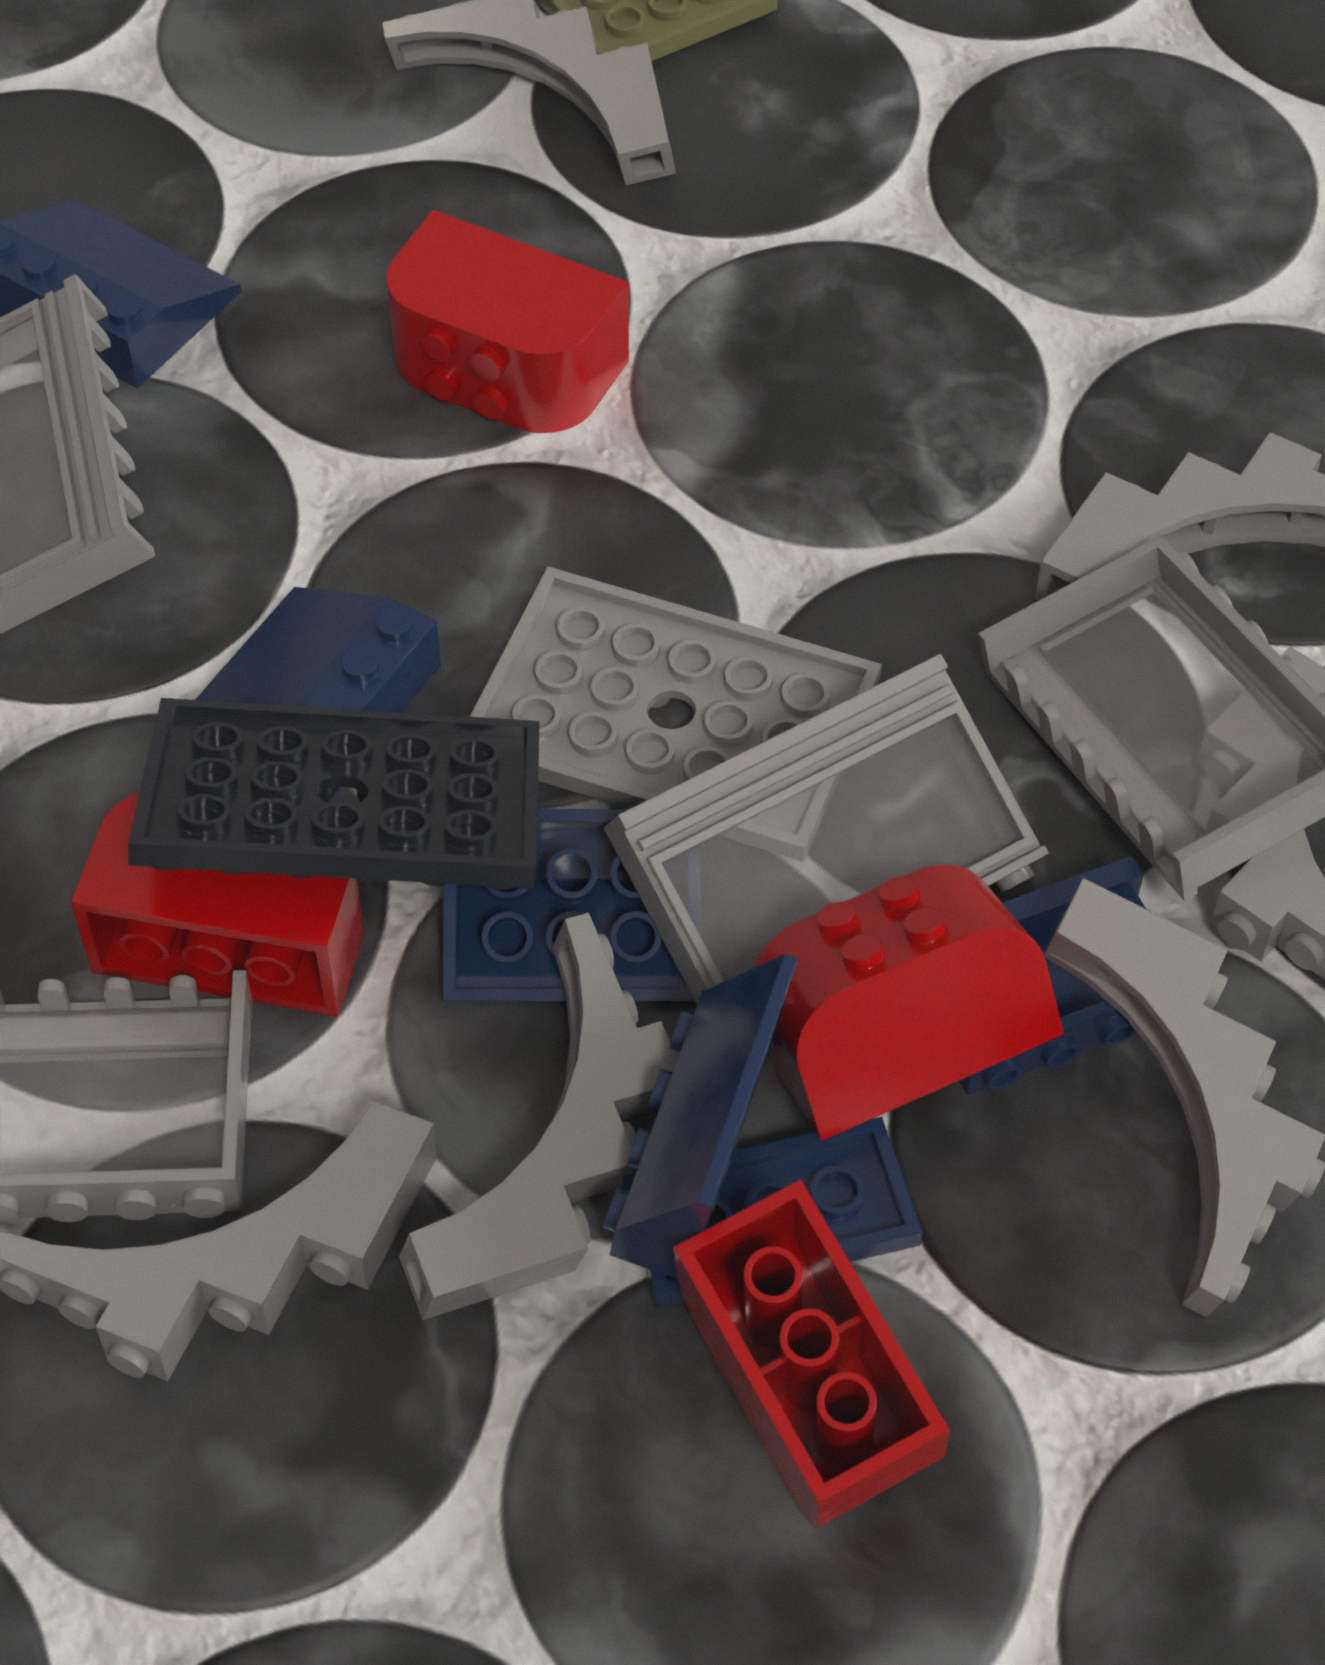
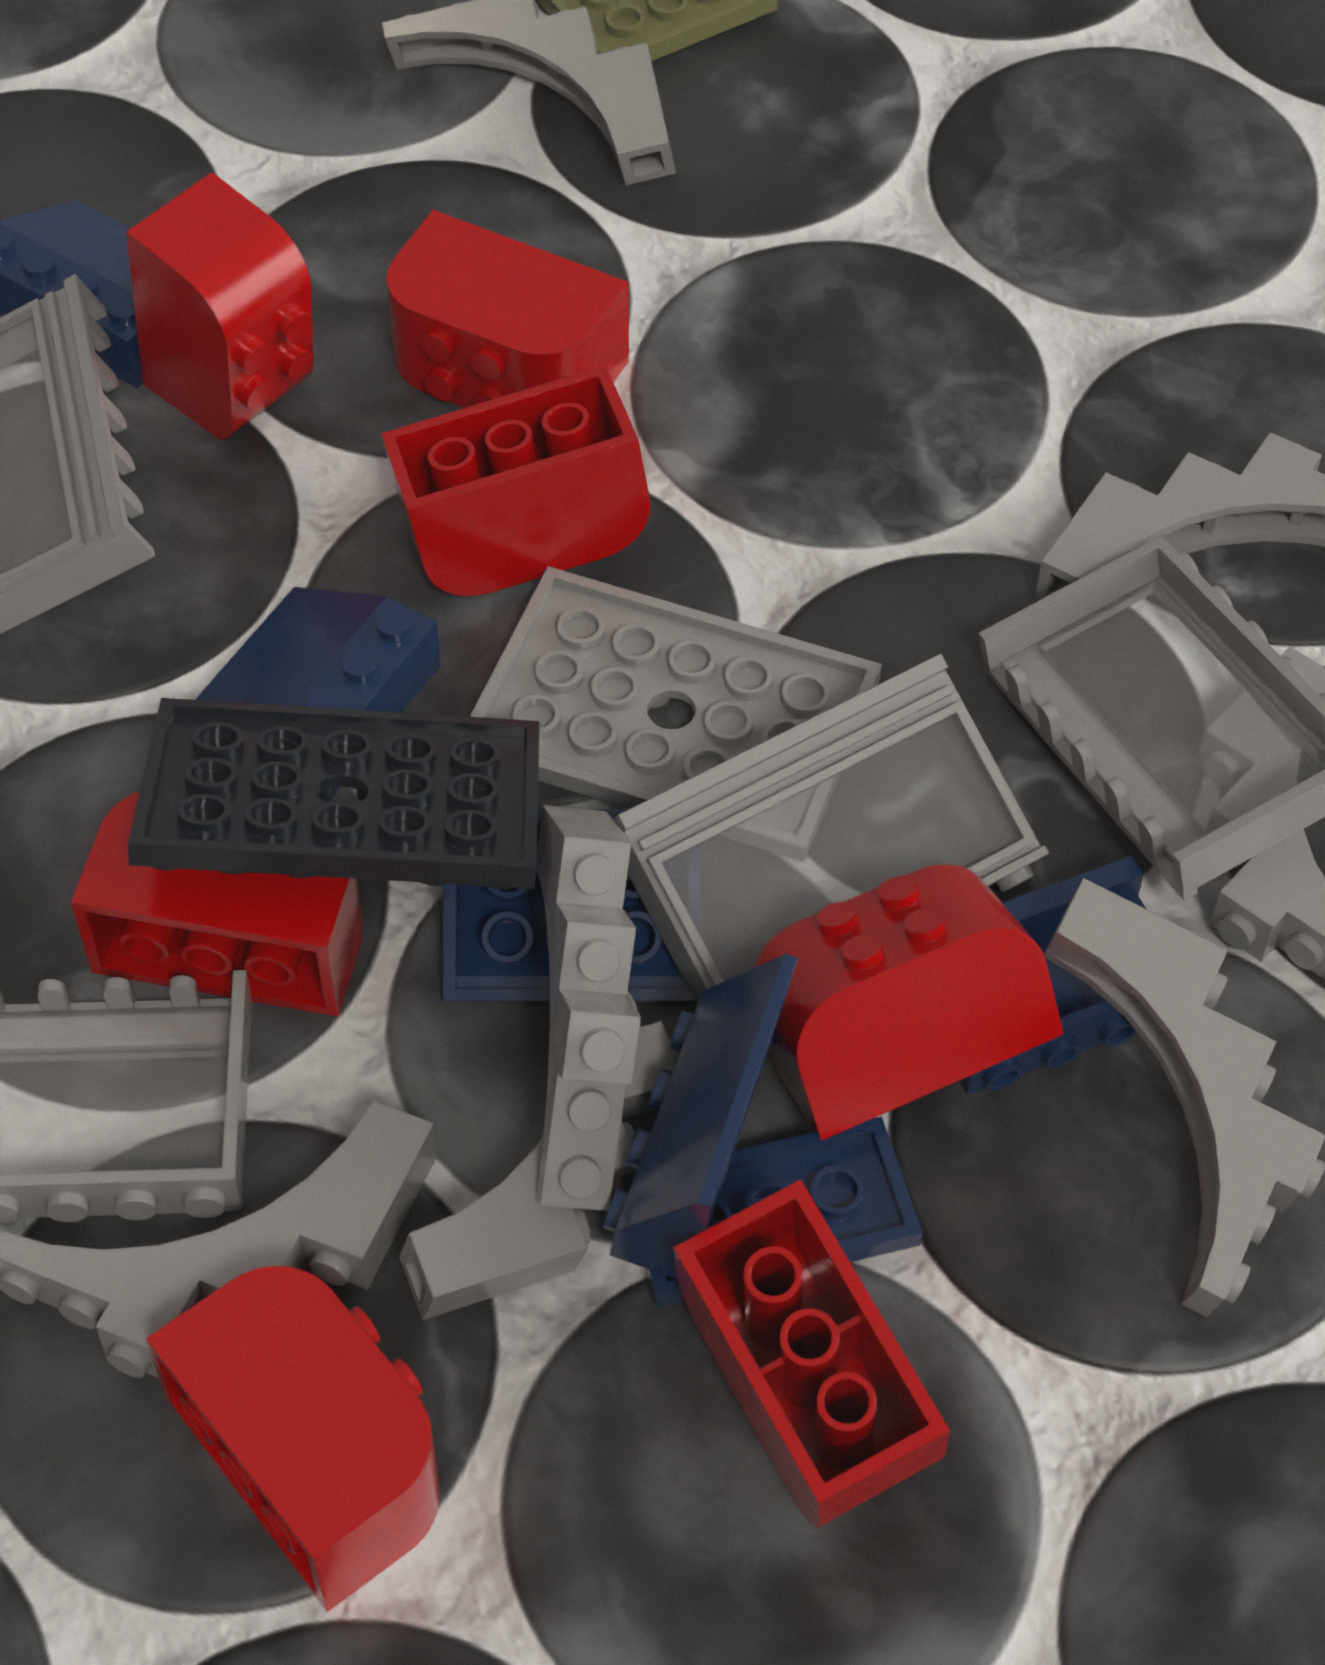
(219, 306): none -> red brick
(305, 1423): none -> red brick
(521, 484): none -> red brick
(591, 1018): none -> light grey arch

